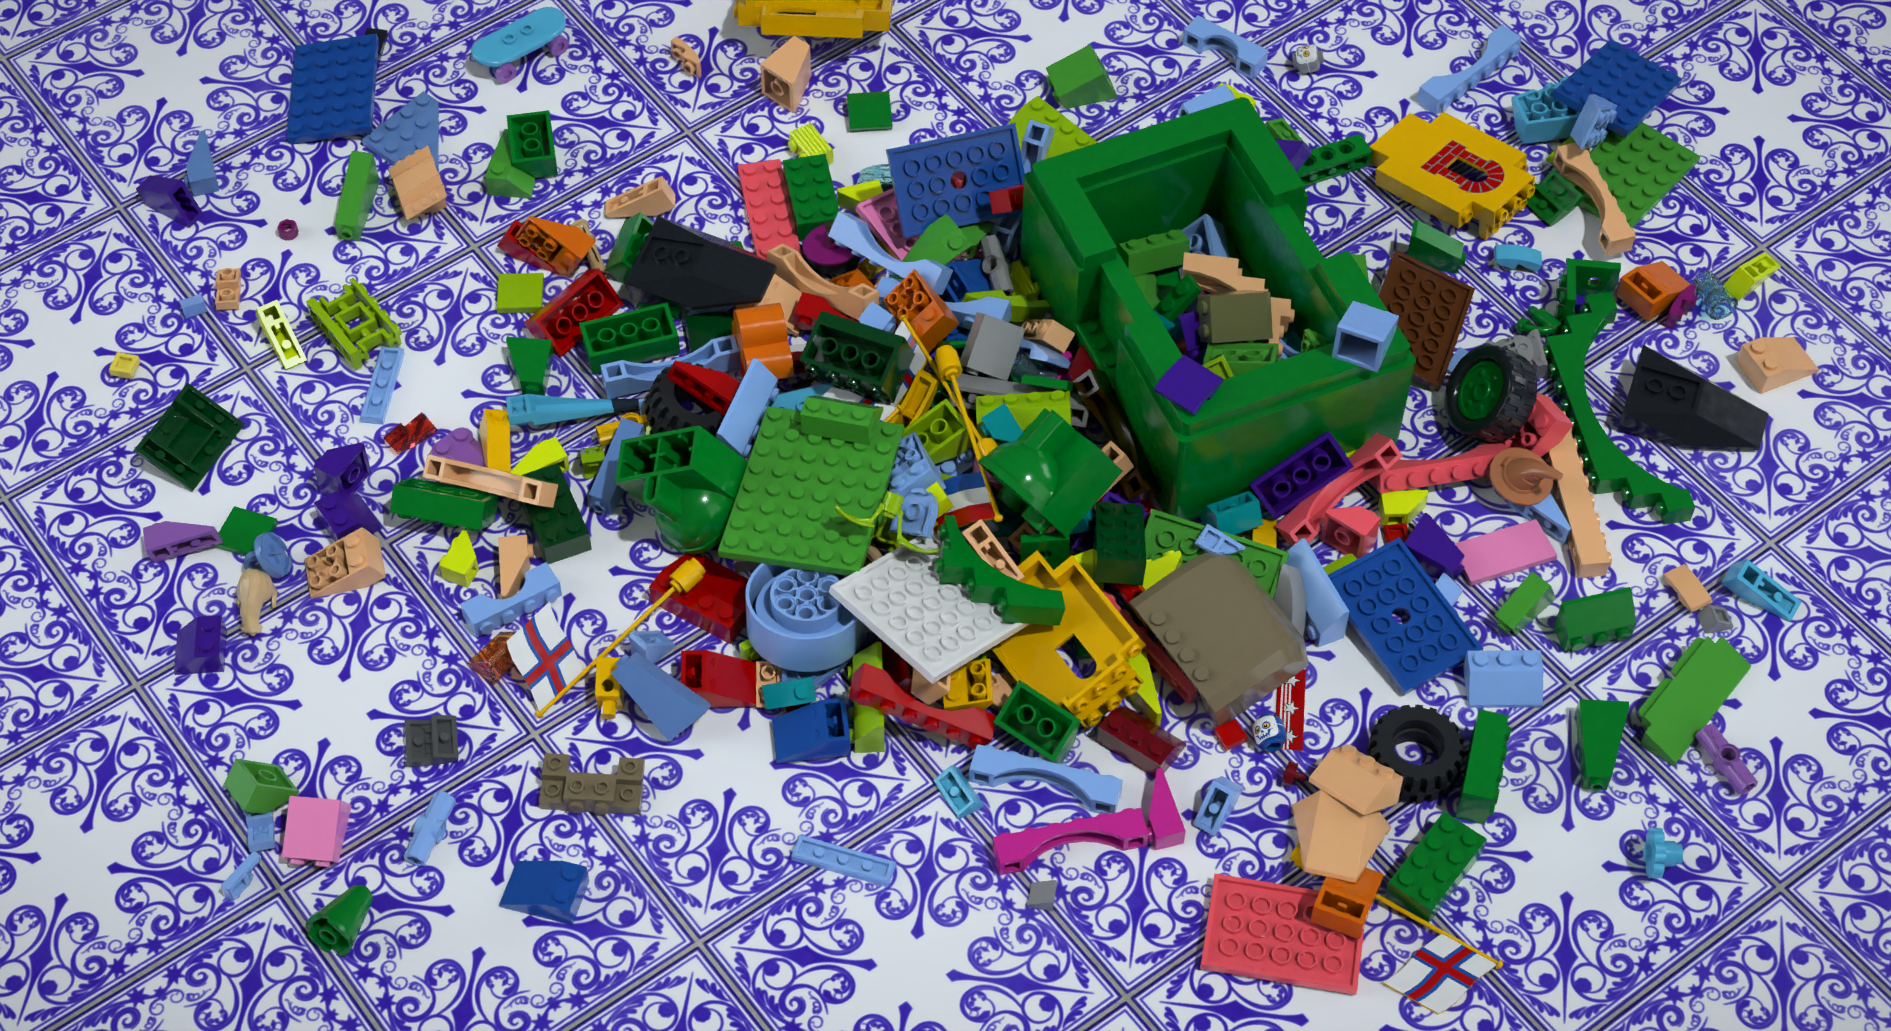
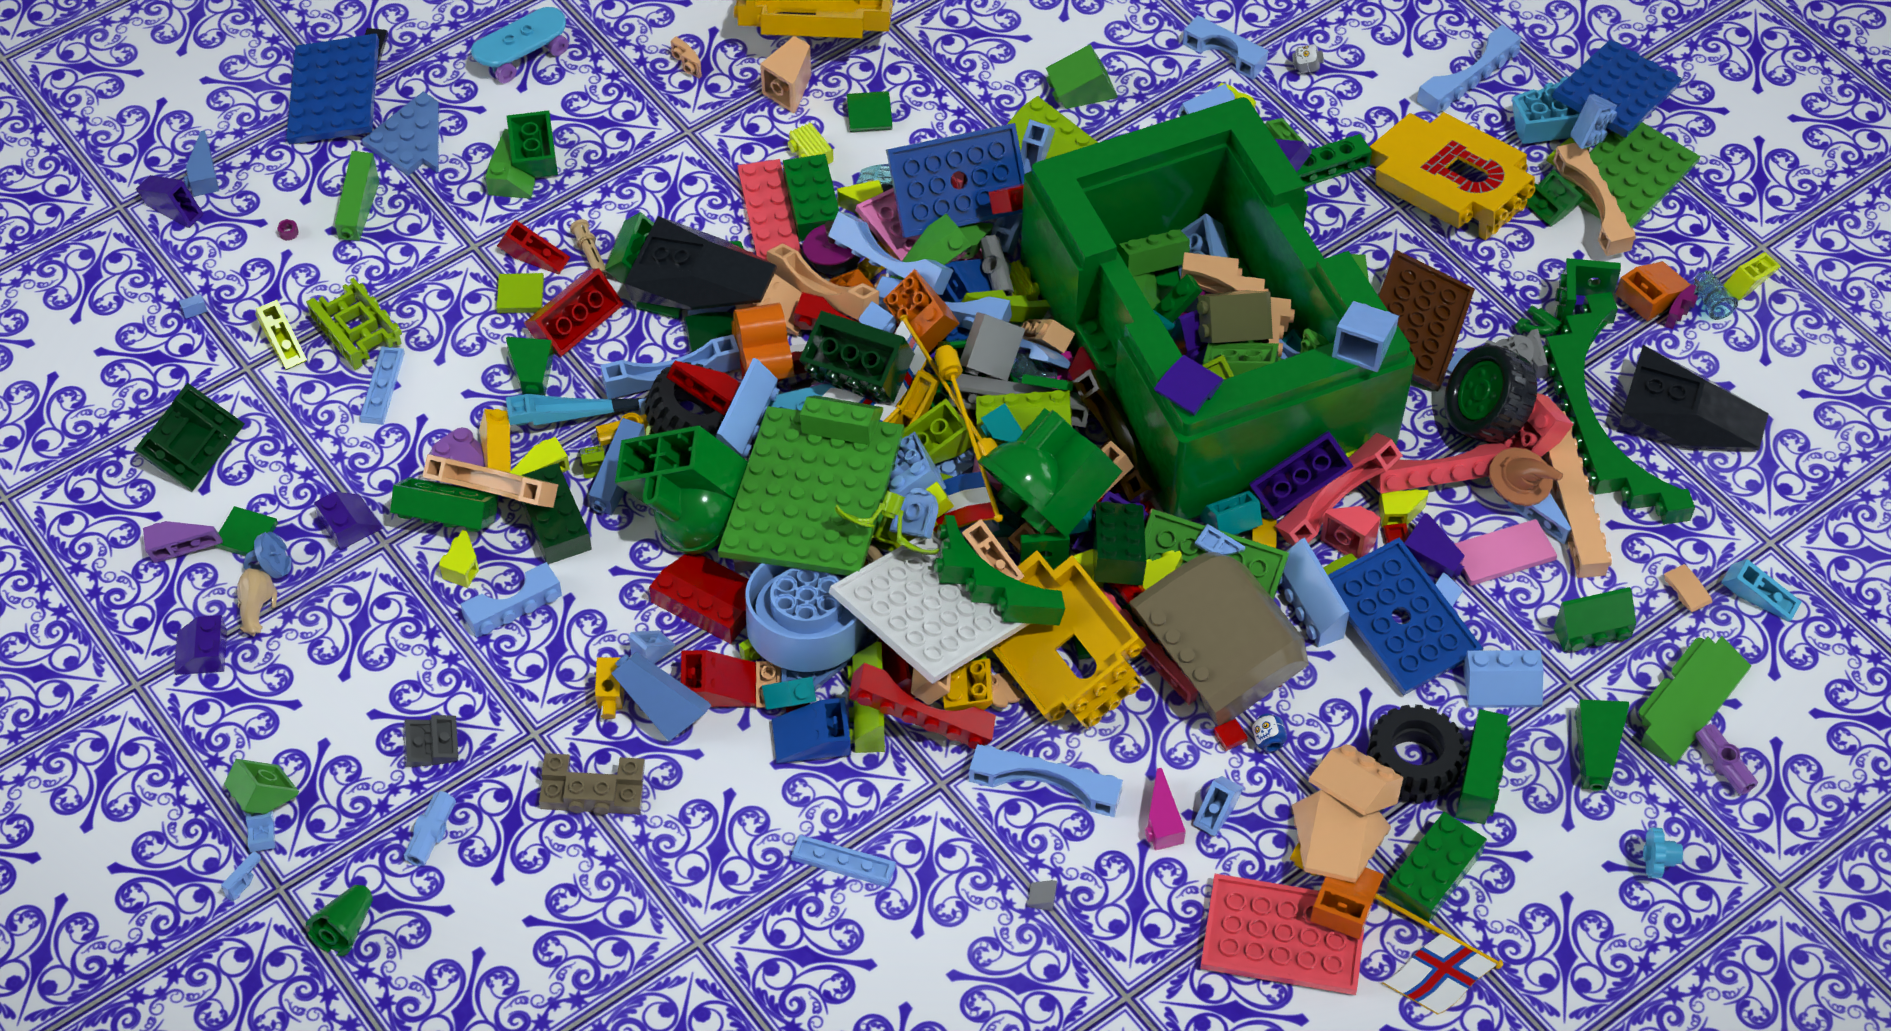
(124, 365): light yellow plate -> none
(228, 289): light nougat slope -> none
(315, 830): bright pink slope -> none
(342, 469): dark purple slope -> none
(345, 565): light nougat slope -> none
(412, 434): clear red slope -> none
(418, 184): light nougat slope -> none
(493, 659): clear orange slope -> none
(514, 562): light nougat slope -> none
(546, 889): blue slope -> none
(549, 659): flag -> none
(555, 242): orange slope -> none
(630, 337): green brick -> none
(649, 198): light nougat slope -> none
(958, 792): medium azure slope -> none
(1039, 722): green slope -> none
(1120, 830): dark pink arch -> none
(1139, 740): dark red slope -> none
(1146, 697): neon yellow slope -> none
(1291, 596): light grey slope -> none
(1291, 710): red sticker -> none
(1291, 774): dark red tile -> none
(1435, 248): green slope -> none
(1512, 255): medium azure slope -> none
(1525, 604): bright green slope -> none
(1714, 619): light grey slope -> none
(1774, 362): light nougat slope -> none

